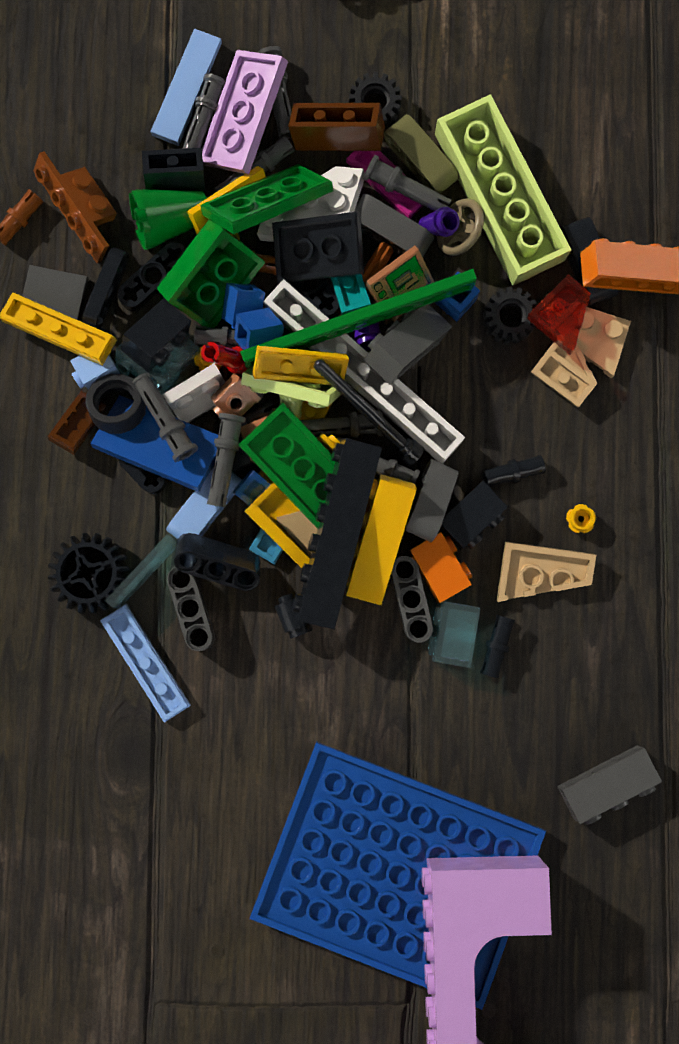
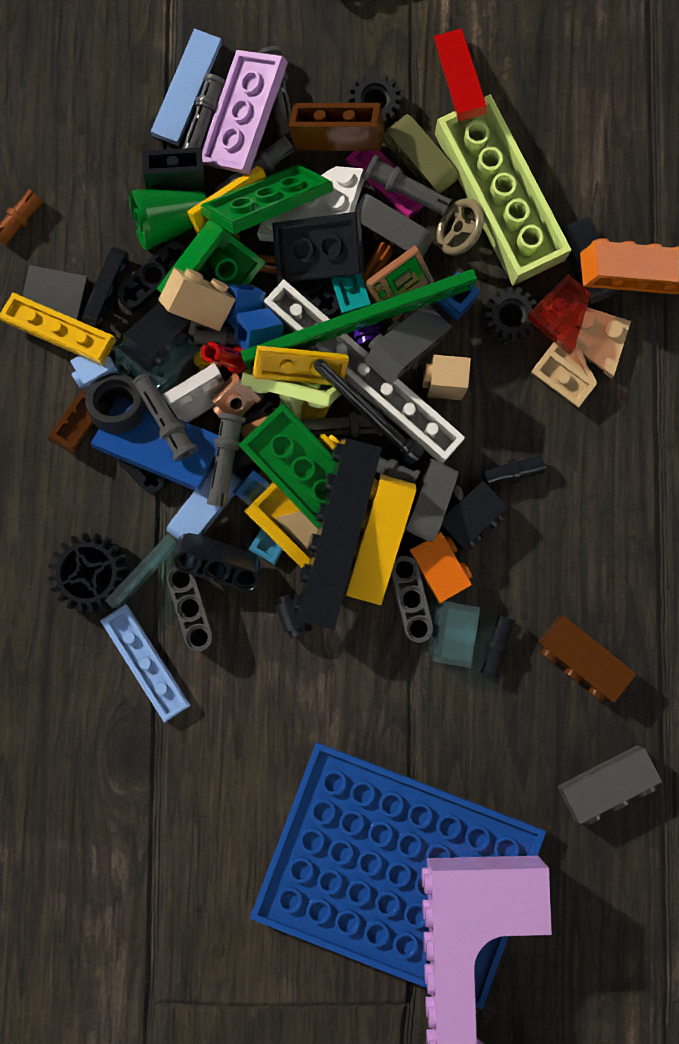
(79, 202): dark orange bracket -> none
(197, 299): none -> tan brick
(441, 222): dark purple cone -> none
(446, 377): none -> tan brick
(460, 75): none -> red tile
(538, 569): tan wing -> none
(585, 660): none -> reddish brown brick
(588, 516): yellow plate -> none

